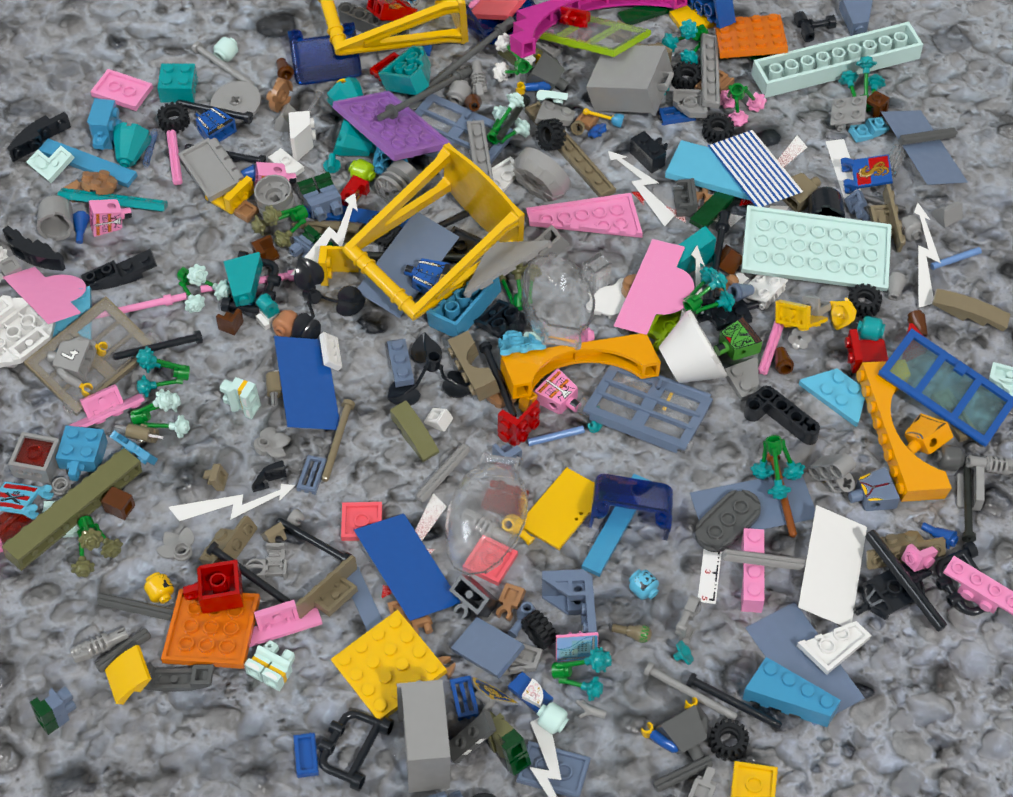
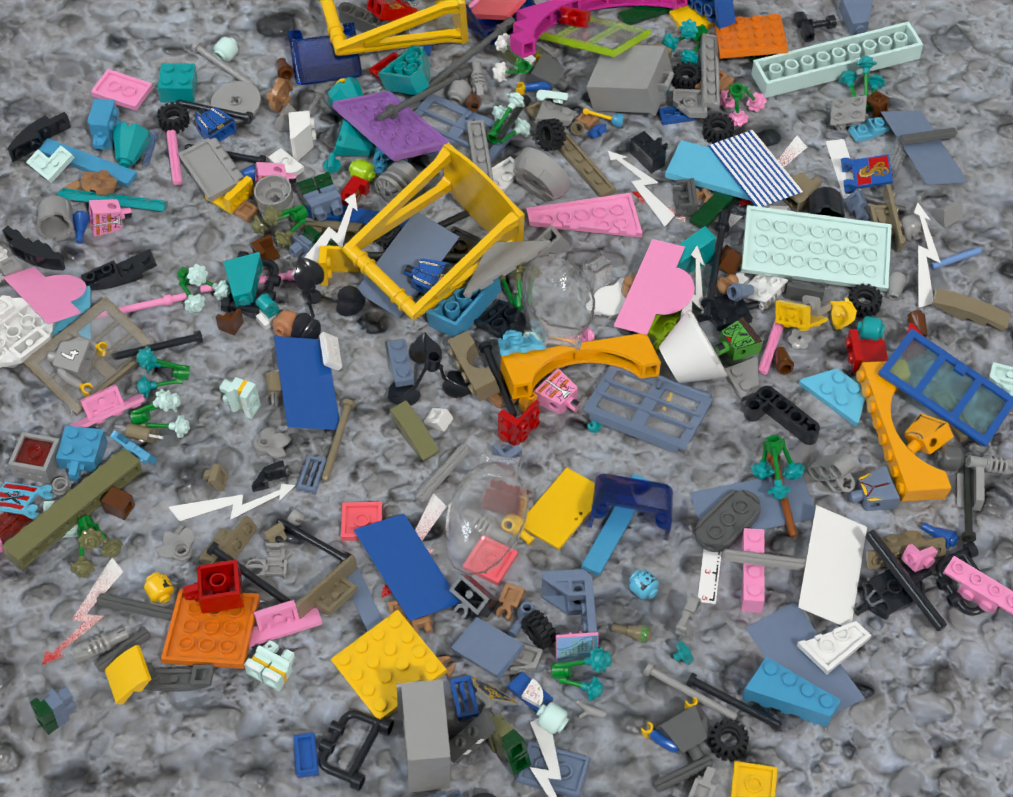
(104, 582): none -> sticker
(555, 435): medium blue bar -> none
(713, 279): plant -> none
(796, 291): none -> dark grey hinge

